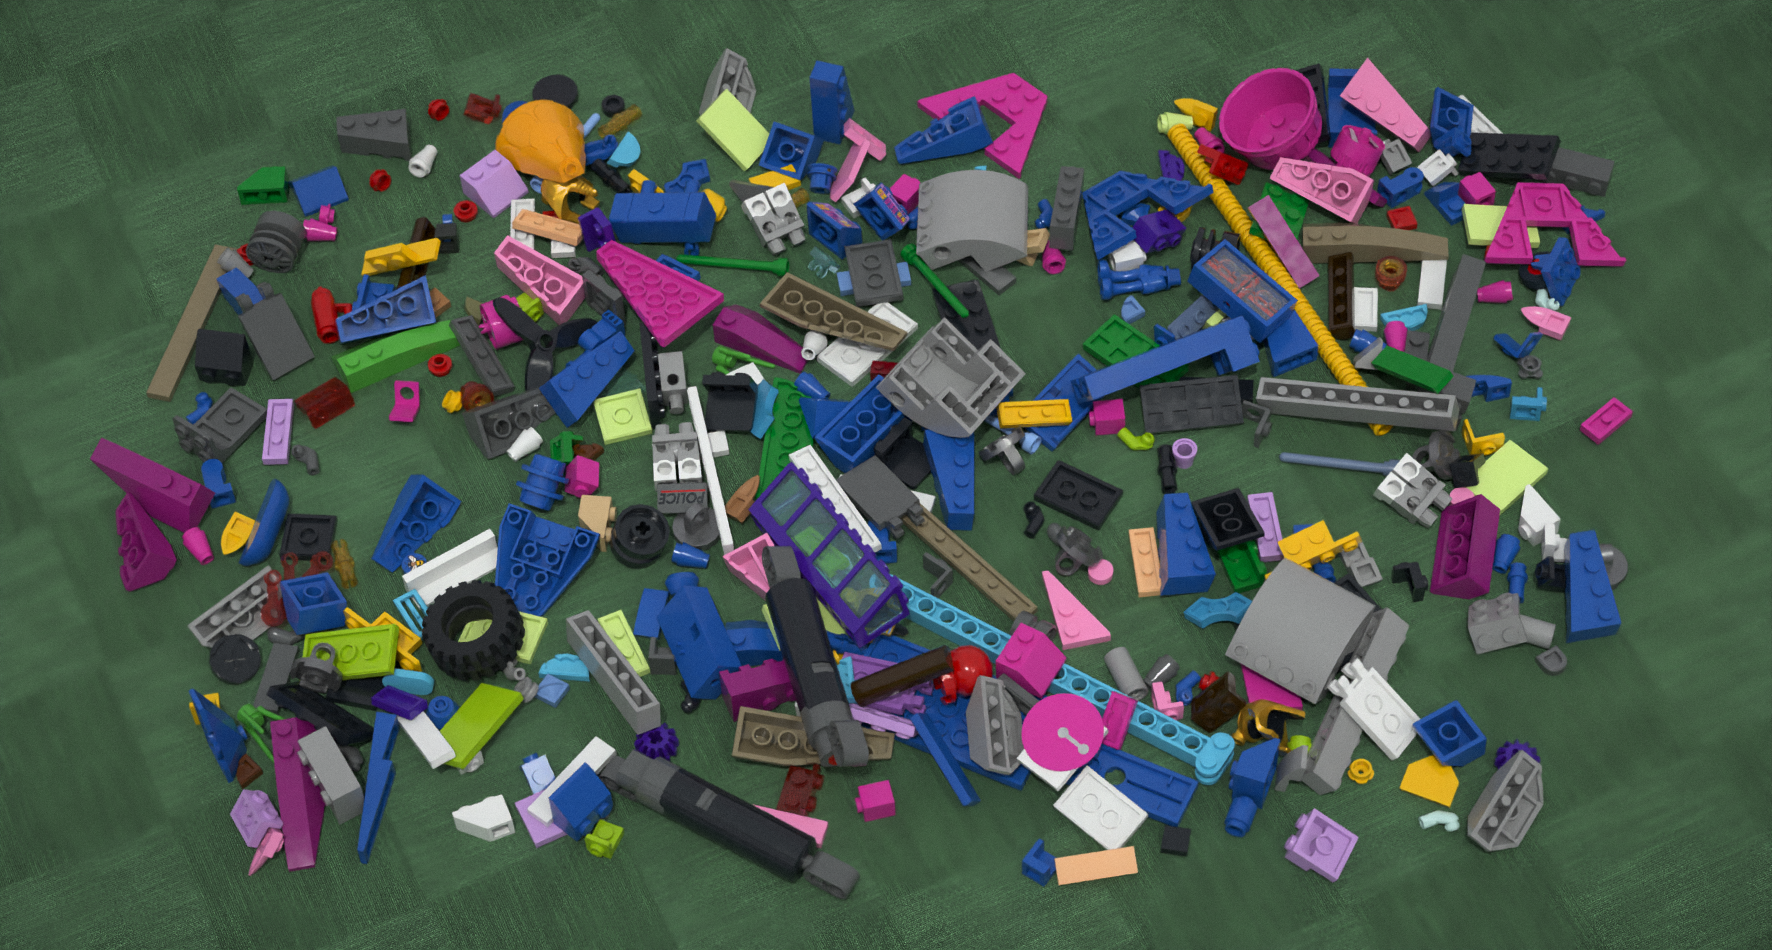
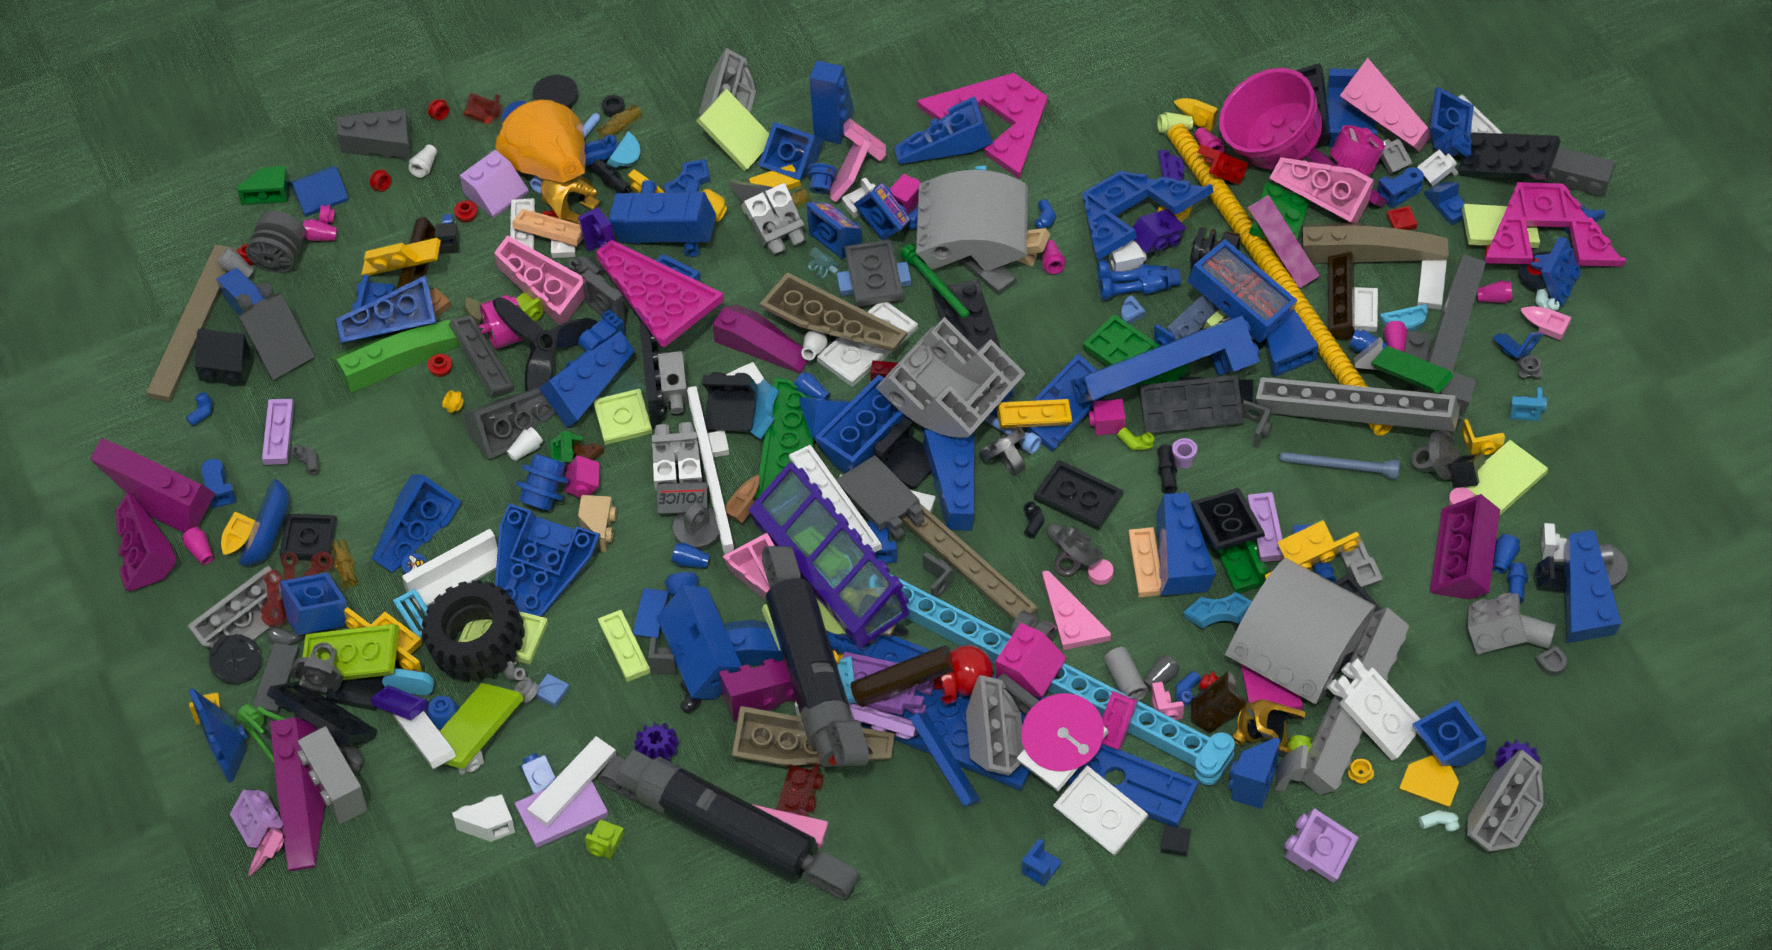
(221, 427): dark grey bracket -> none
(247, 771): reddish brown tile -> none
(325, 314): red piece -> none
(325, 402): clear red bracket -> none
(379, 781): blue slope -> none
(405, 409): dark pink bracket -> none
(475, 395): clear red piece -> none
(565, 668): medium azure tile -> none
(580, 802): blue slope -> none
(613, 672): light grey brick -> none
(639, 536): black wheel -> none
(727, 358): bright green plant -> none
(777, 267): green piece -> none
(875, 801): dark pink brick -> none
(1066, 208): dark grey brick -> none
(1095, 865): light nougat tile -> none
(1133, 213): blue tile -> none
(1240, 816): blue brick -> none
(1390, 272): clear red piece -> none
(1412, 490): light grey hips -> none
(1412, 575): black bracket -> none
(1476, 190): dark pink brick -> none
(1491, 387): blue slope -> none
(1534, 515): white slope -> none
(1606, 420): dark pink plate -> none

